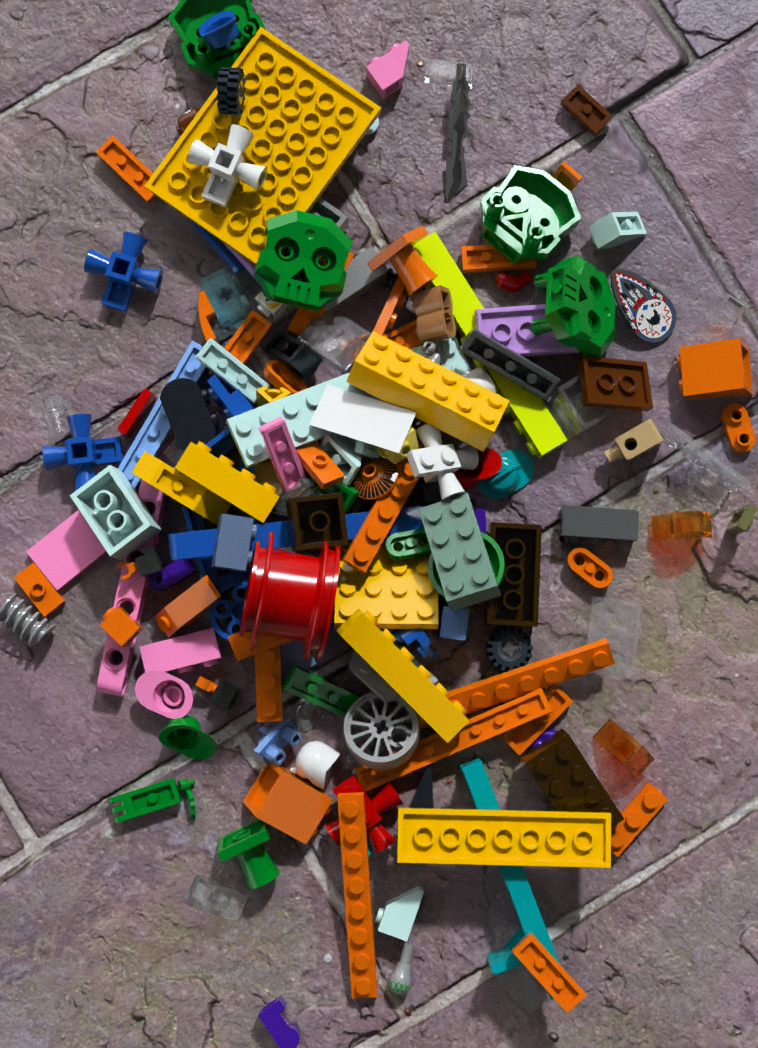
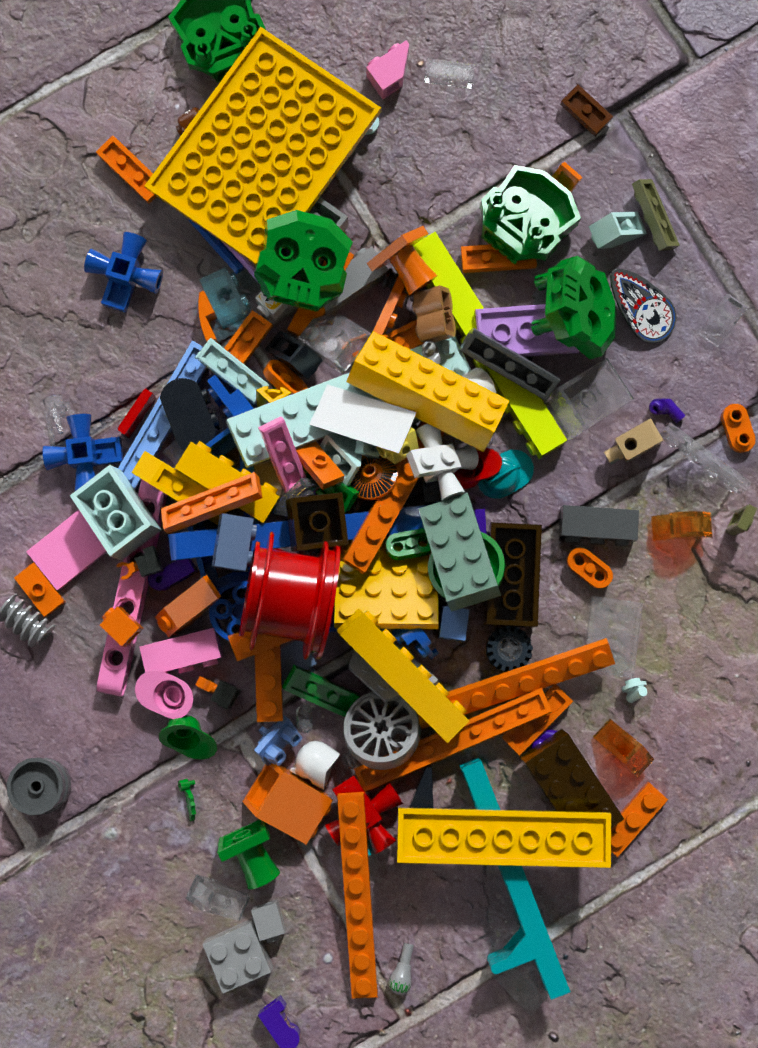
(54, 786): none -> dark grey wheel
(146, 799): green hinge -> none
(211, 503): none -> orange plate
(220, 30): blue piece -> none
(227, 166): white brick -> none
(230, 91): black wheel -> none
(237, 956): none -> light grey brick
(269, 921): none -> light grey brick
(399, 914): light aqua slope -> none
(457, 132): dark grey sword -> none
(512, 283): red arm -> none
(549, 972): orange plate -> none
(615, 383): reddish brown plate -> none
(635, 689): none -> light aqua plate
(655, 214): none -> olive plate
(666, 406): none -> dark purple arm
(715, 370): orange slope -> none

